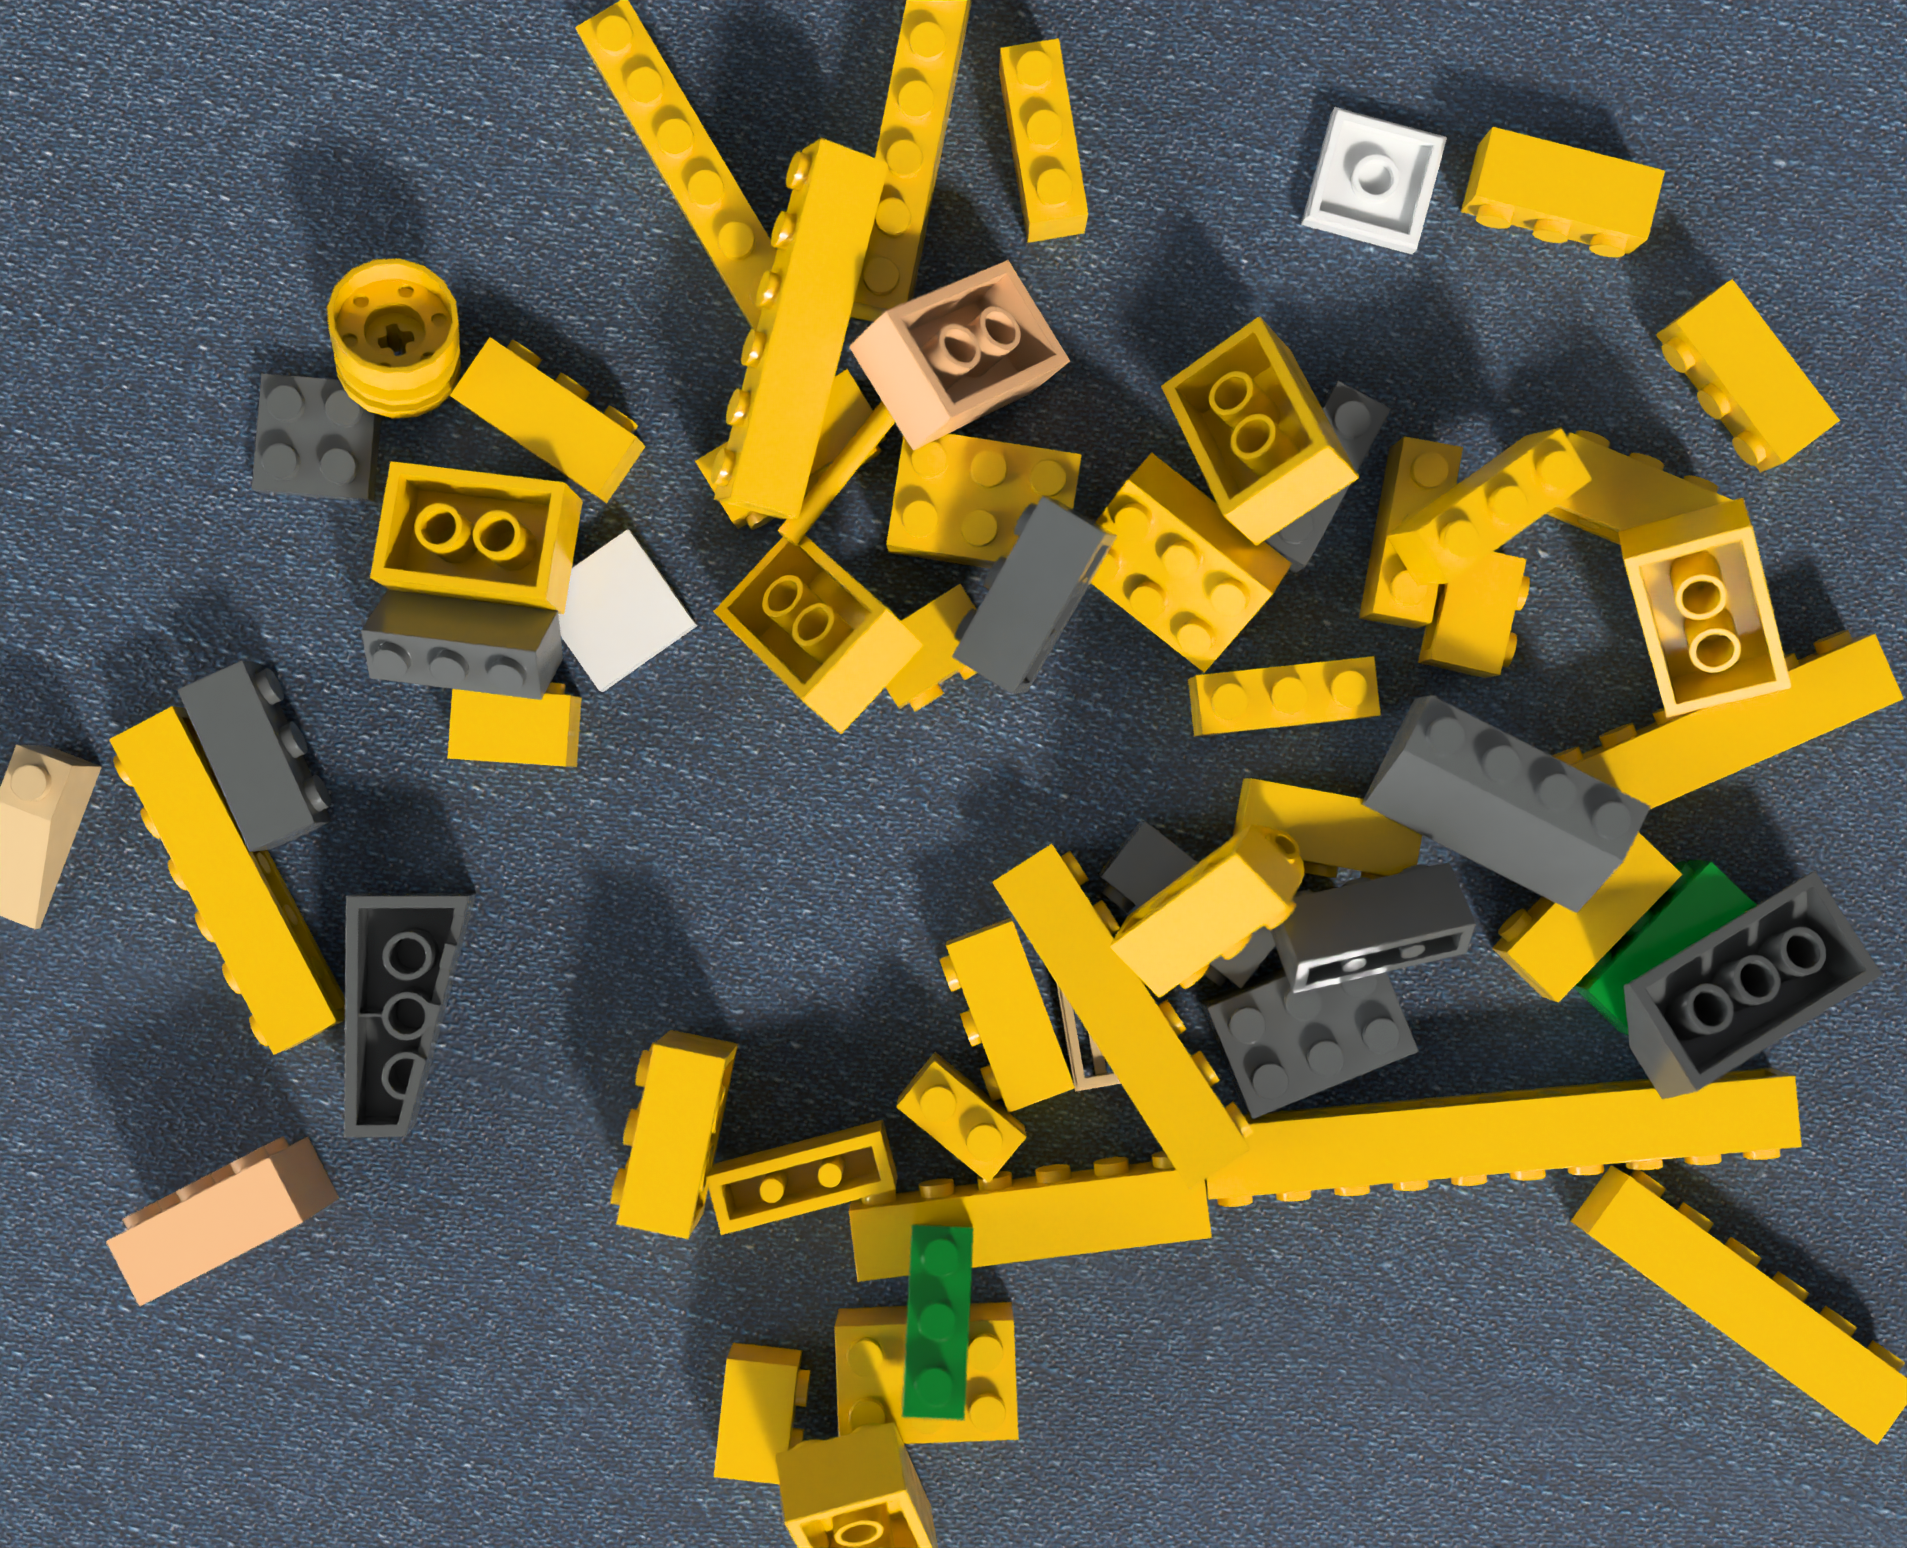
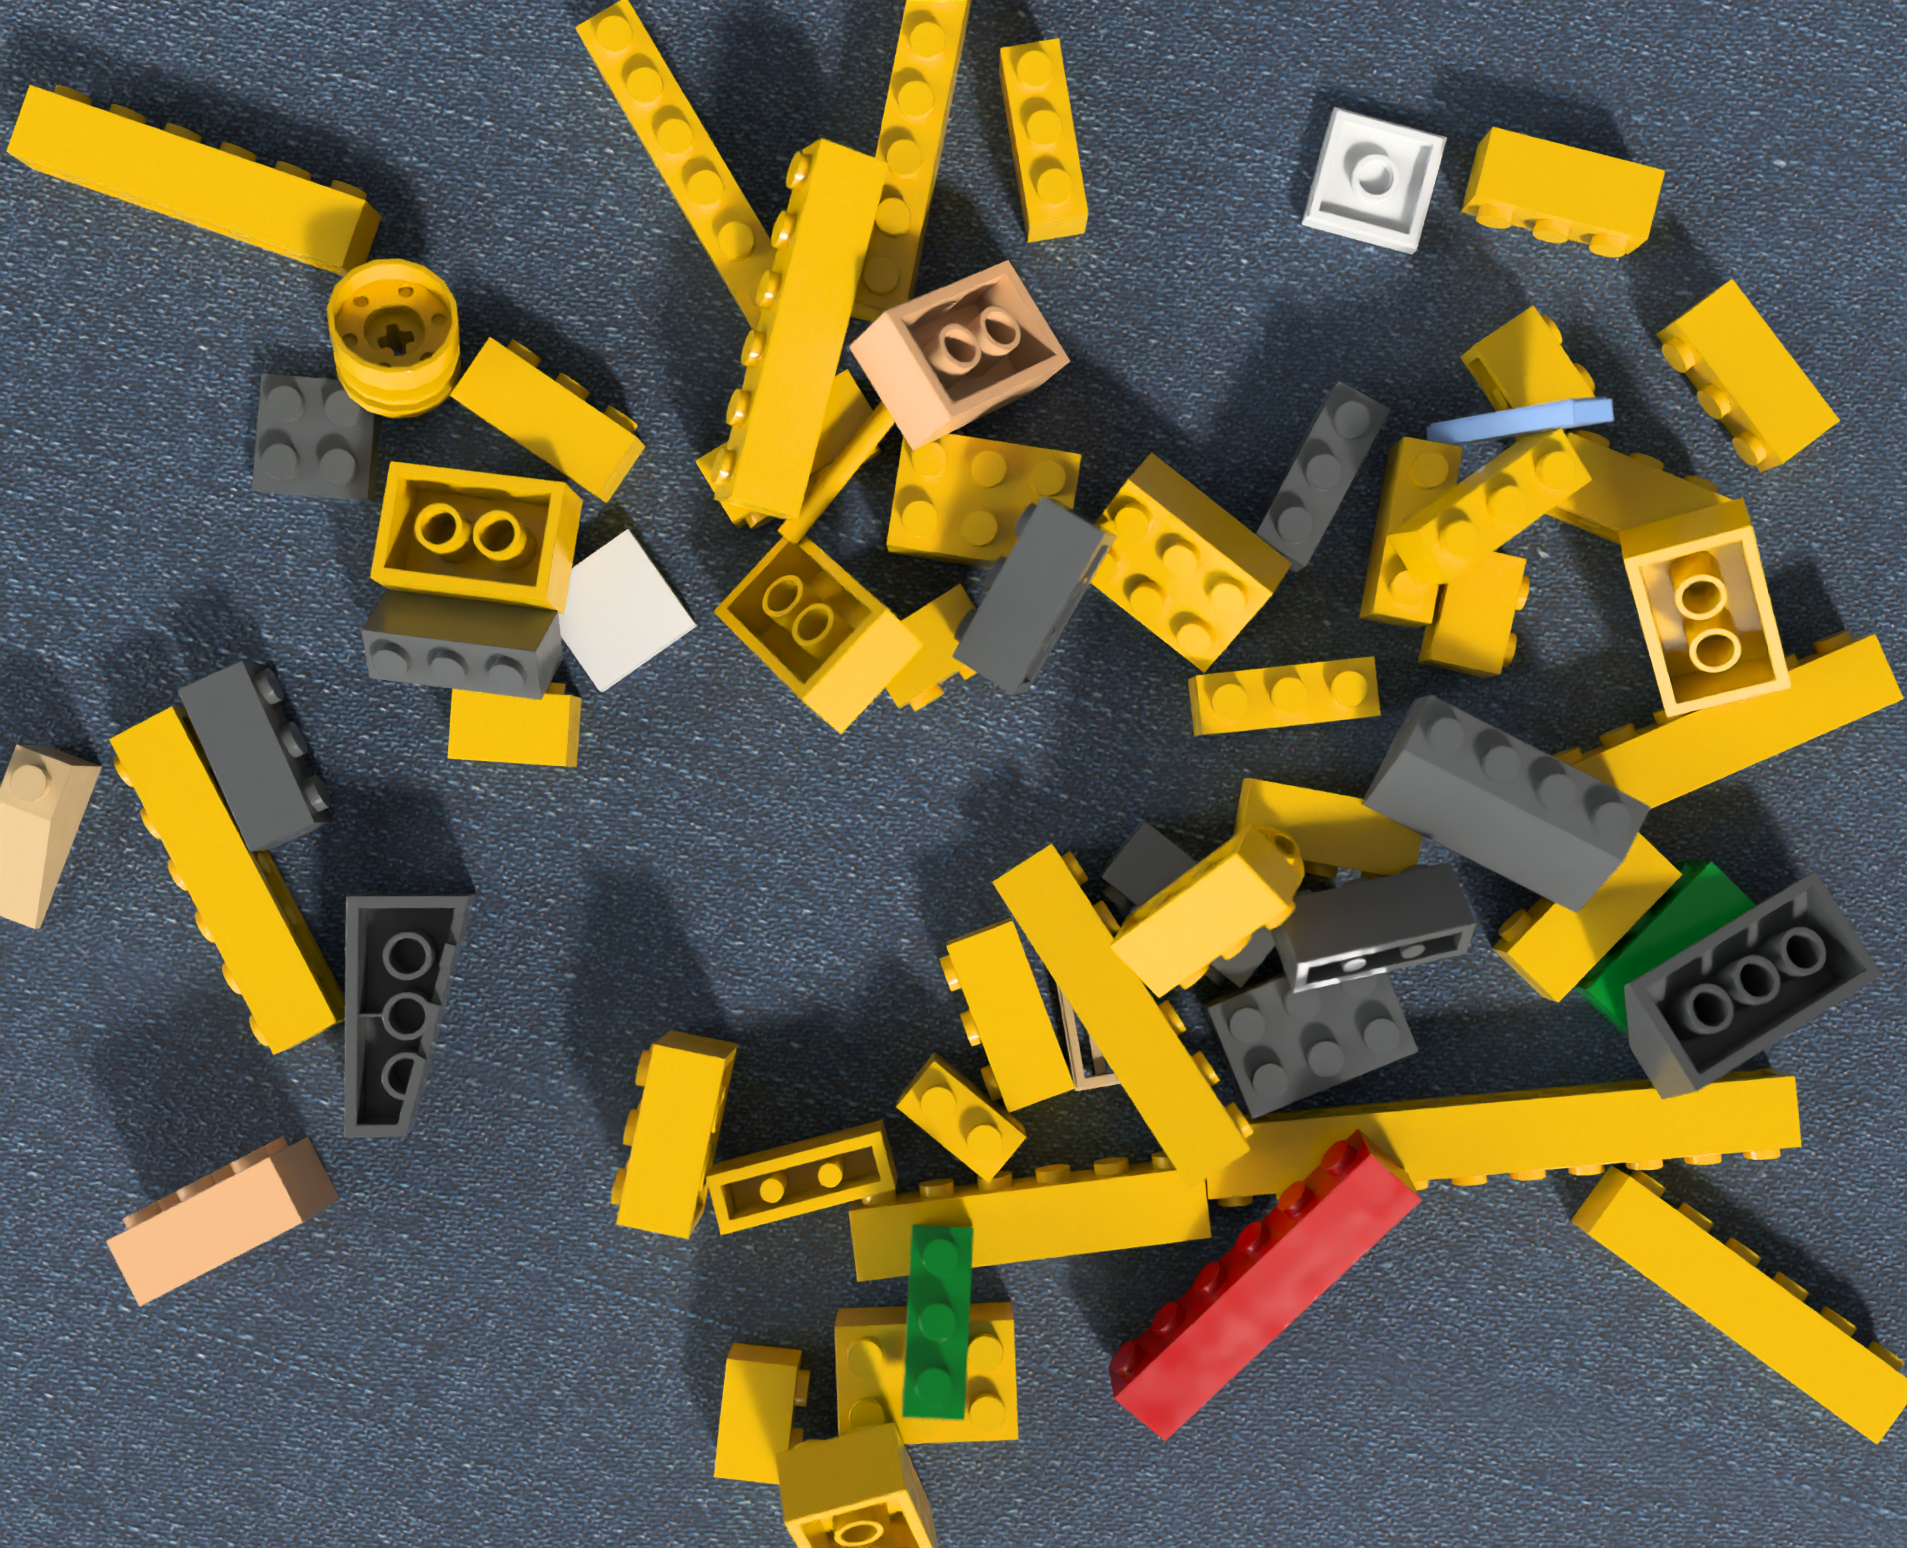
(194, 181): none -> yellow brick
(1258, 432): yellow brick -> none
(1261, 1283): none -> brick
(1522, 421): none -> light blue tile
(1526, 365): none -> yellow brick

